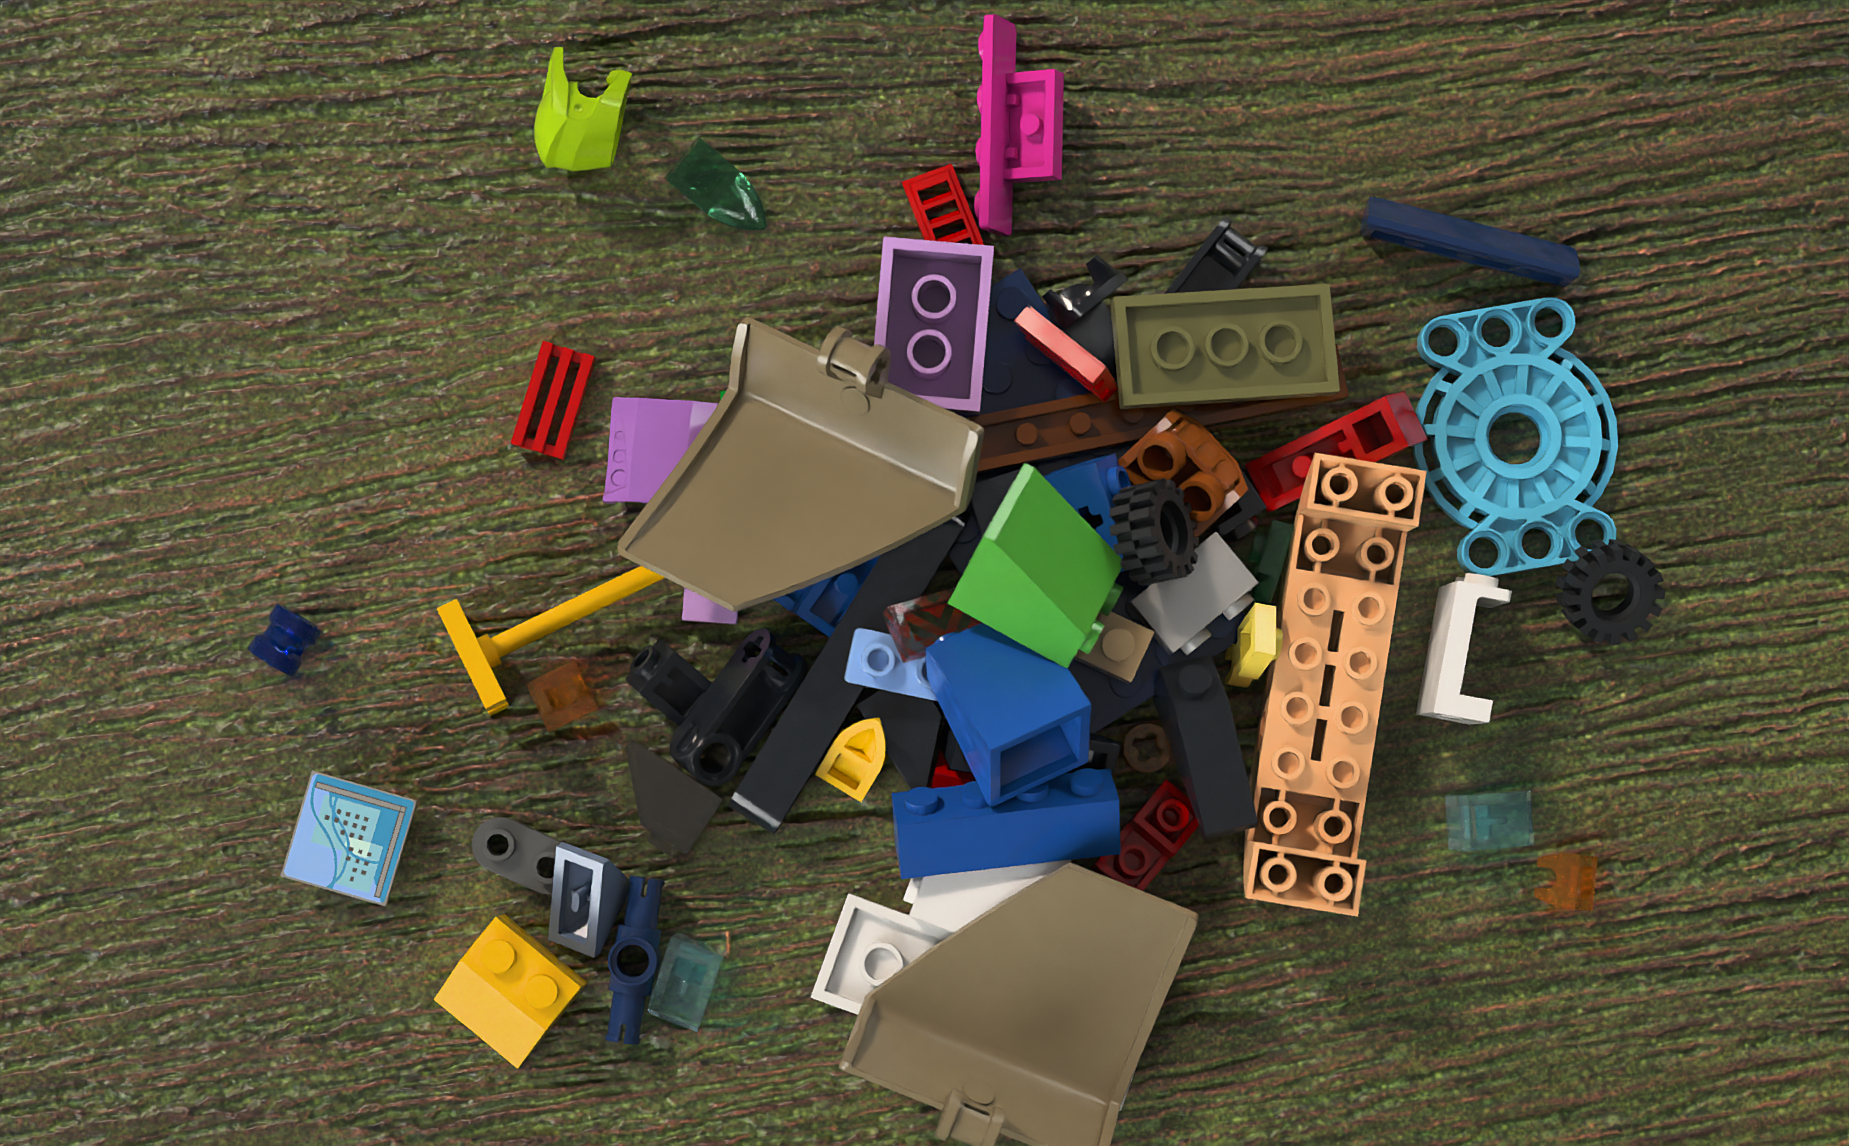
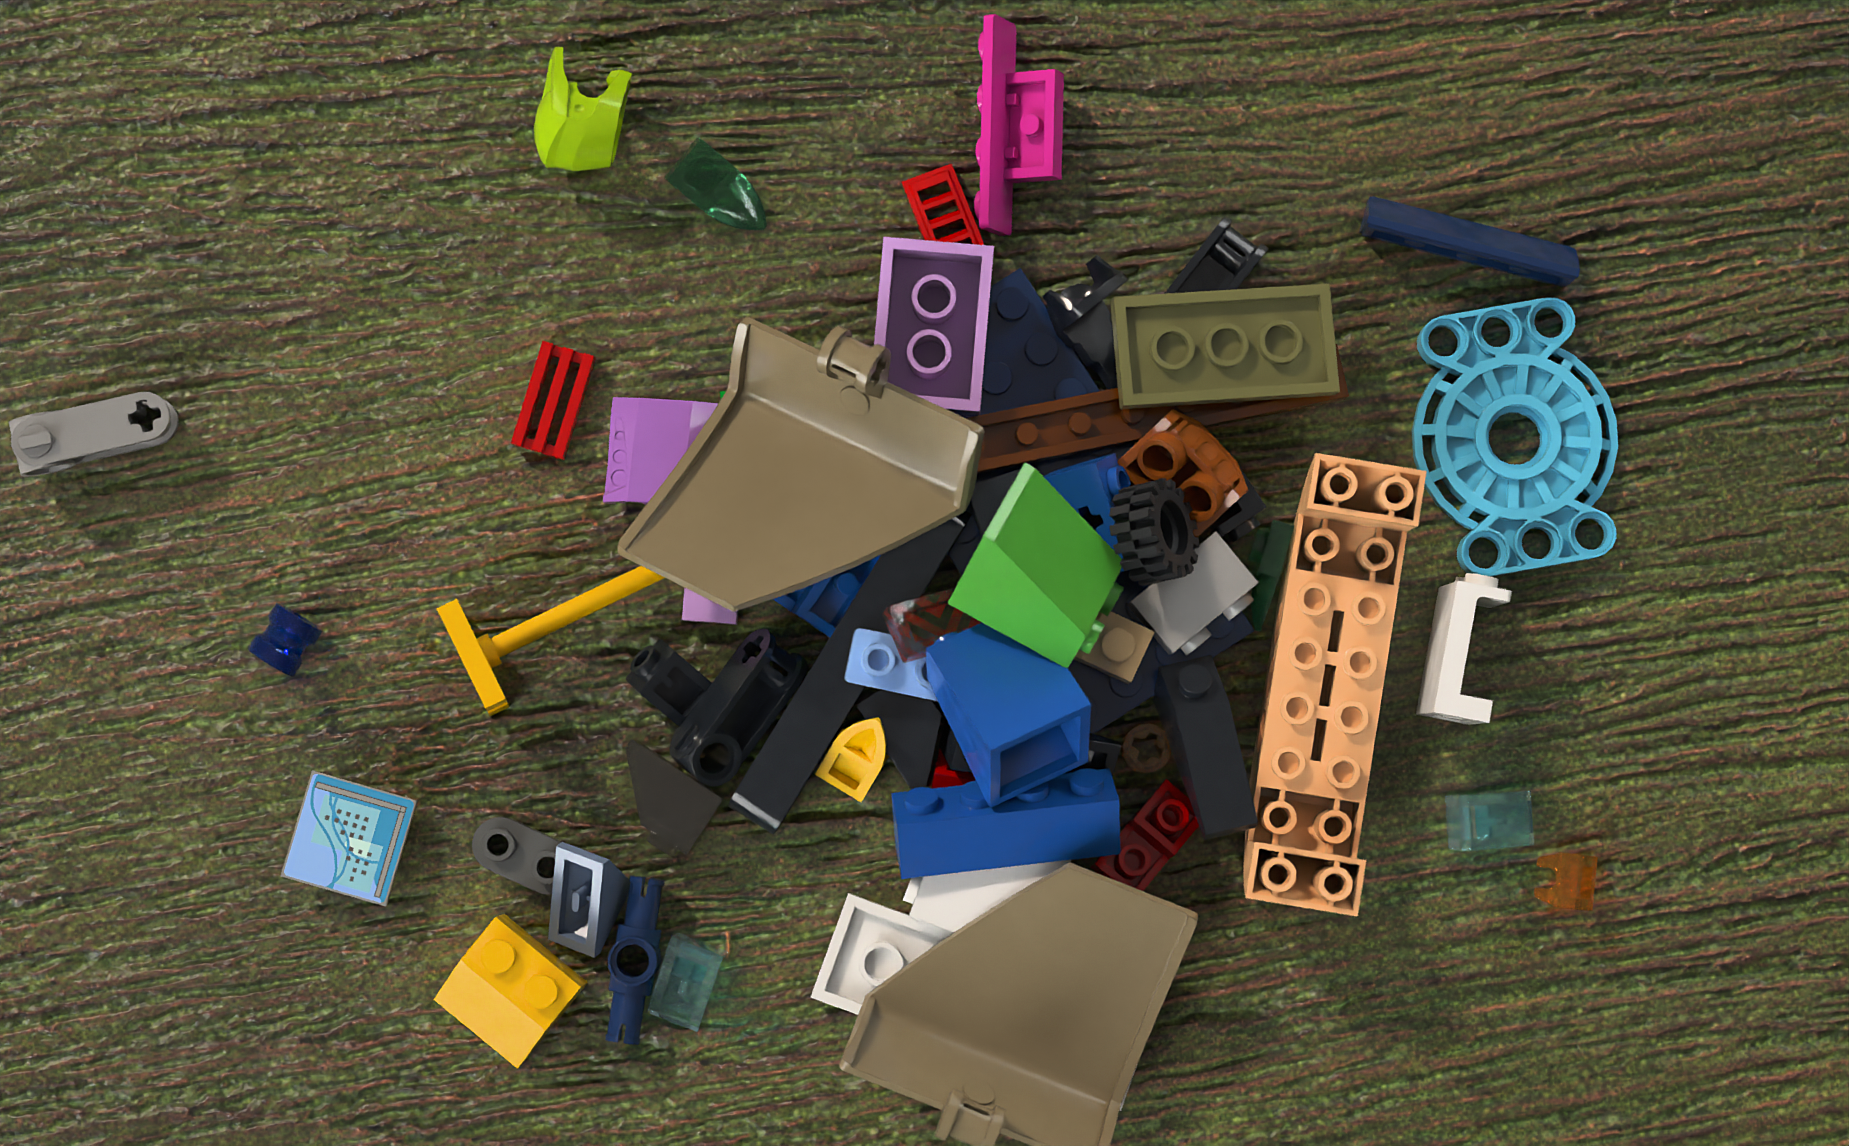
(89, 432): none -> light grey piece
(562, 696): clear orange tile -> none
(1066, 353): tile -> none
(1256, 645): light yellow plate -> none
(1364, 435): red slope -> none
(1631, 612): black tyre -> none

